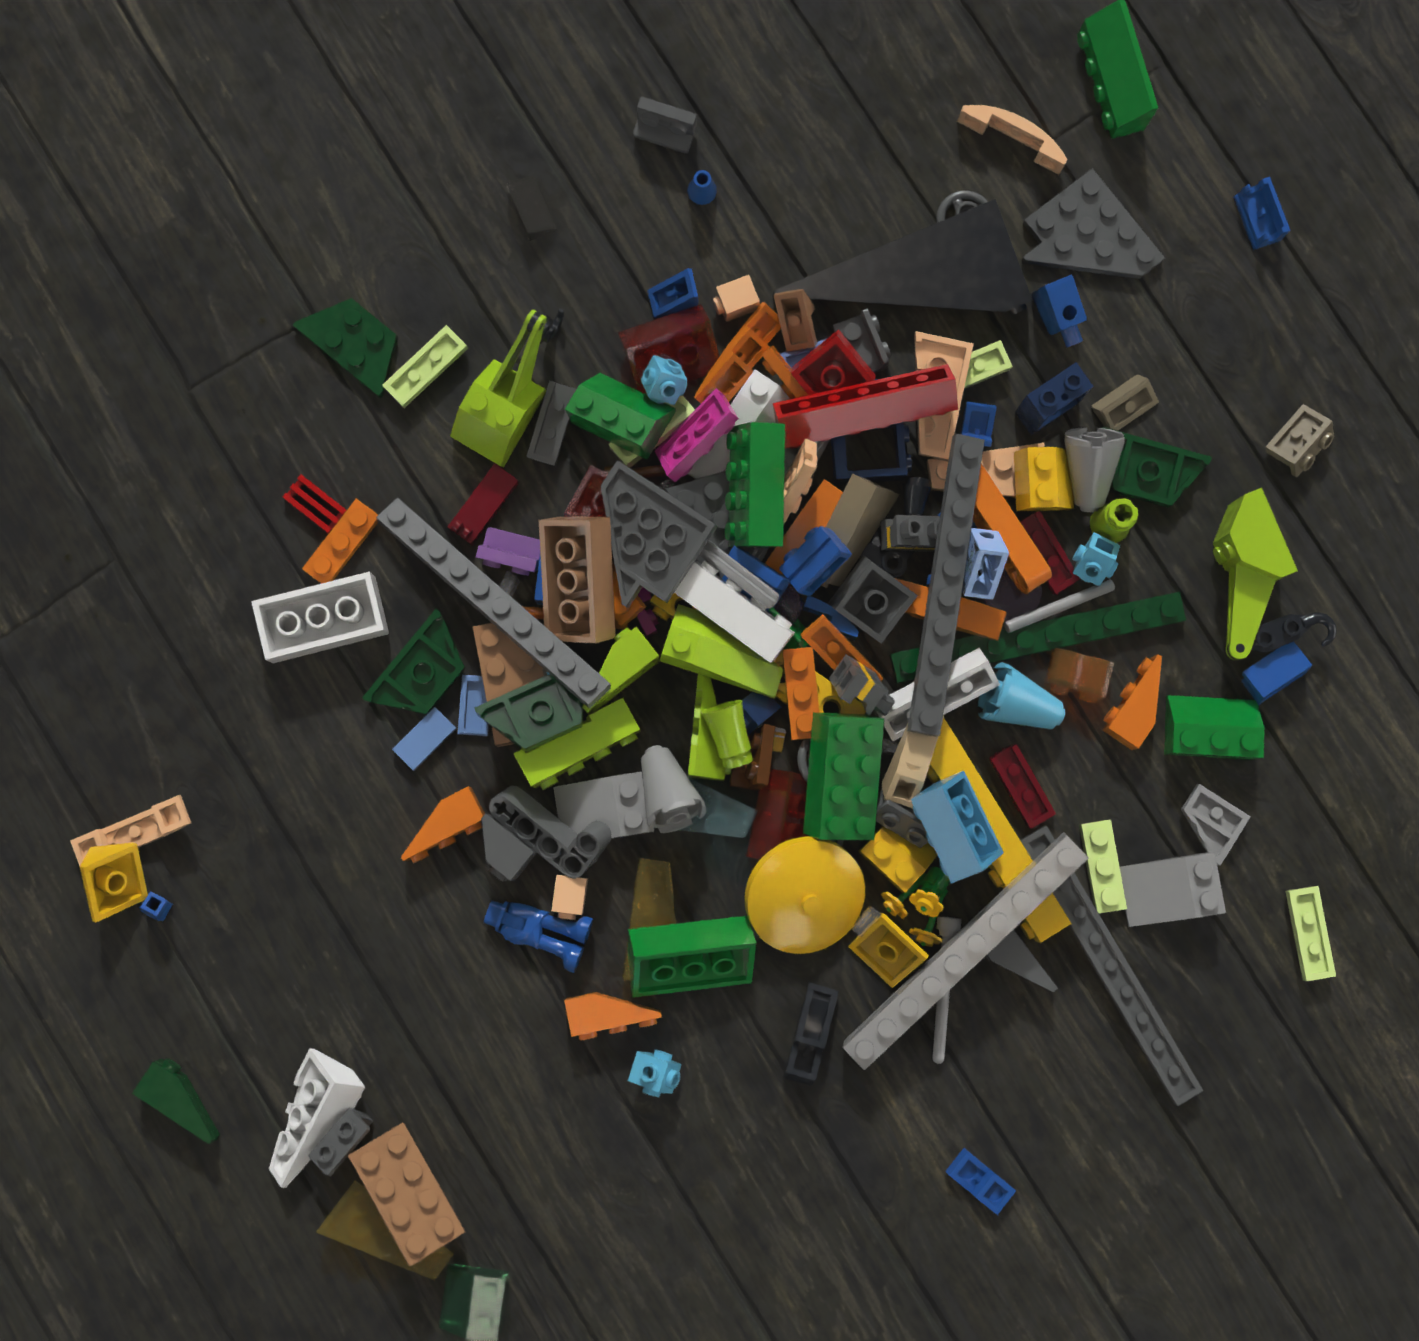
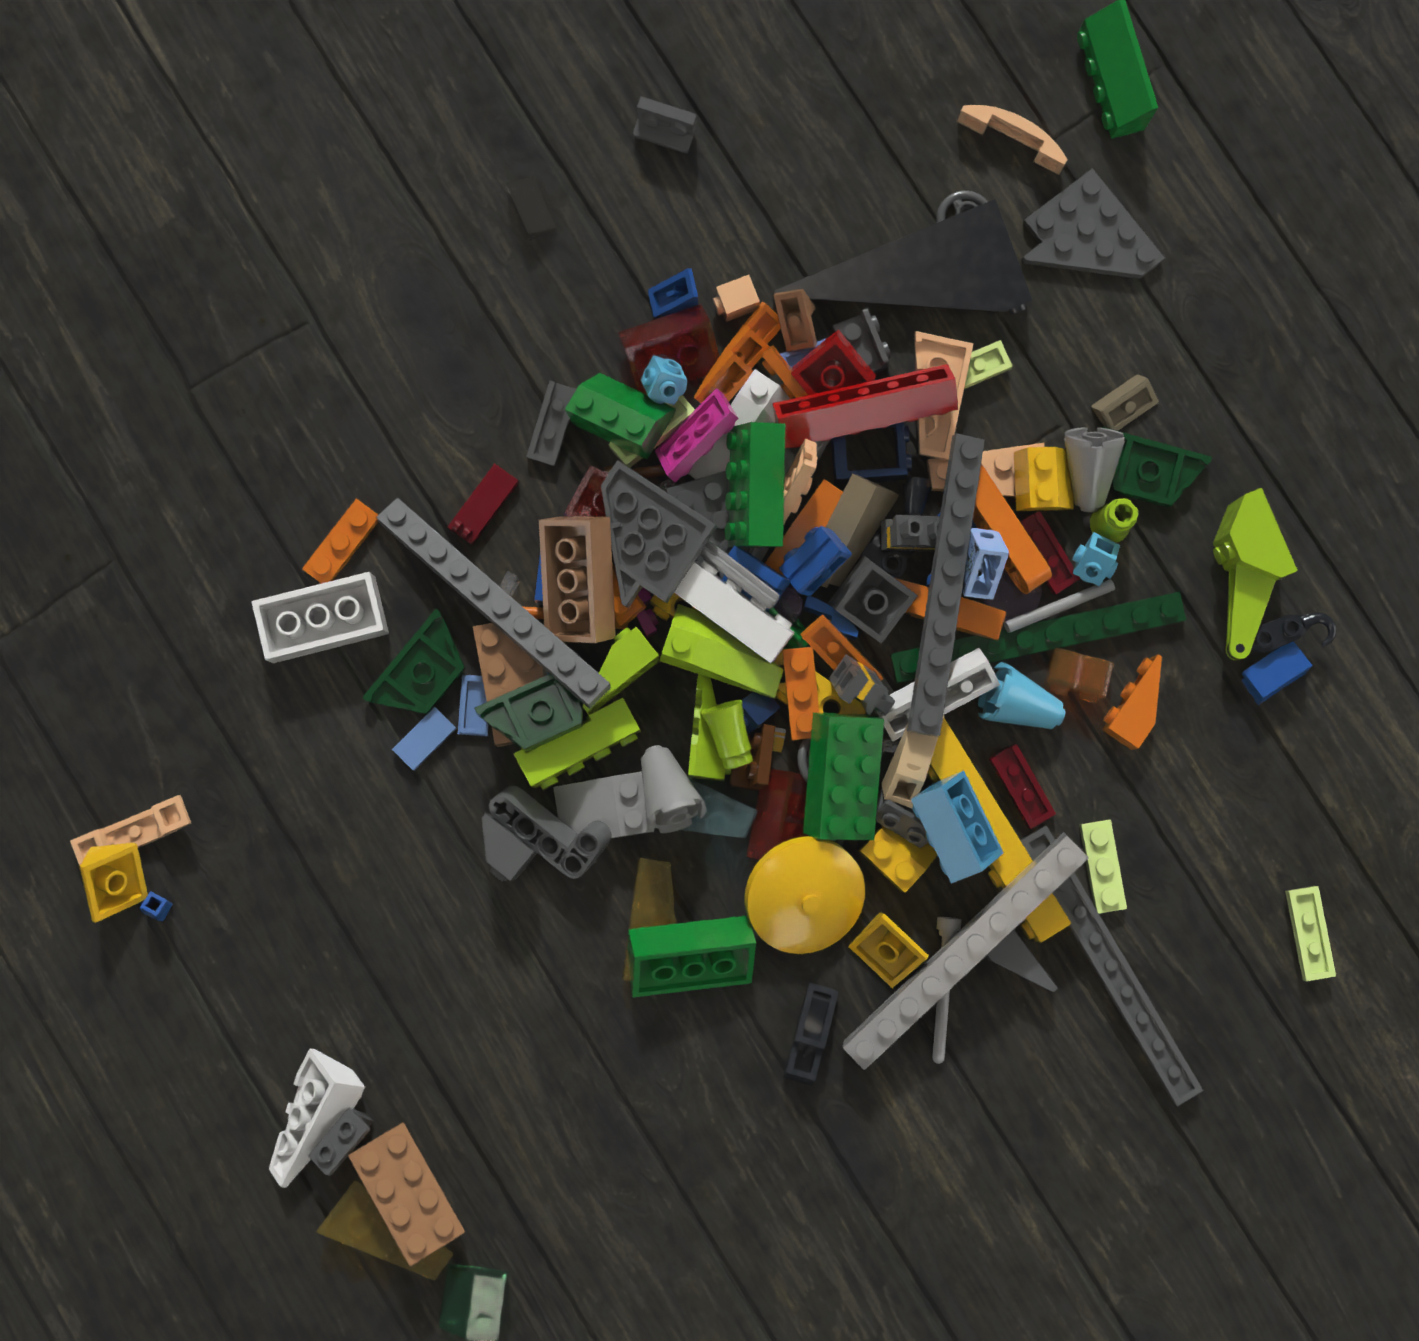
(175, 1097): dark green slope -> none
(296, 489): red tile -> none
(353, 341): dark green wing -> none
(425, 366): yellowish green plate -> none
(451, 817): orange slope -> none
(502, 399): lime slope -> none
(511, 550): medium lavender bracket -> none
(525, 925): blue piece -> none
(569, 896): light nougat brick -> none
(601, 1012): orange slope -> none
(655, 1072): medium azure brick -> none
(702, 188): blue cone -> none
(867, 918): clear tile -> none
(927, 901): plant -> none
(979, 421): blue bracket -> none
(980, 1181): blue slope -> none
(1053, 397): dark blue window -> none
(1059, 299): blue torso -> none
(1172, 889): light grey slope -> none
(1213, 728): green slope -> none
(1214, 821): light grey wing -> none
(1262, 213): blue hinge -> none
(1301, 439): dark tan bracket -> none

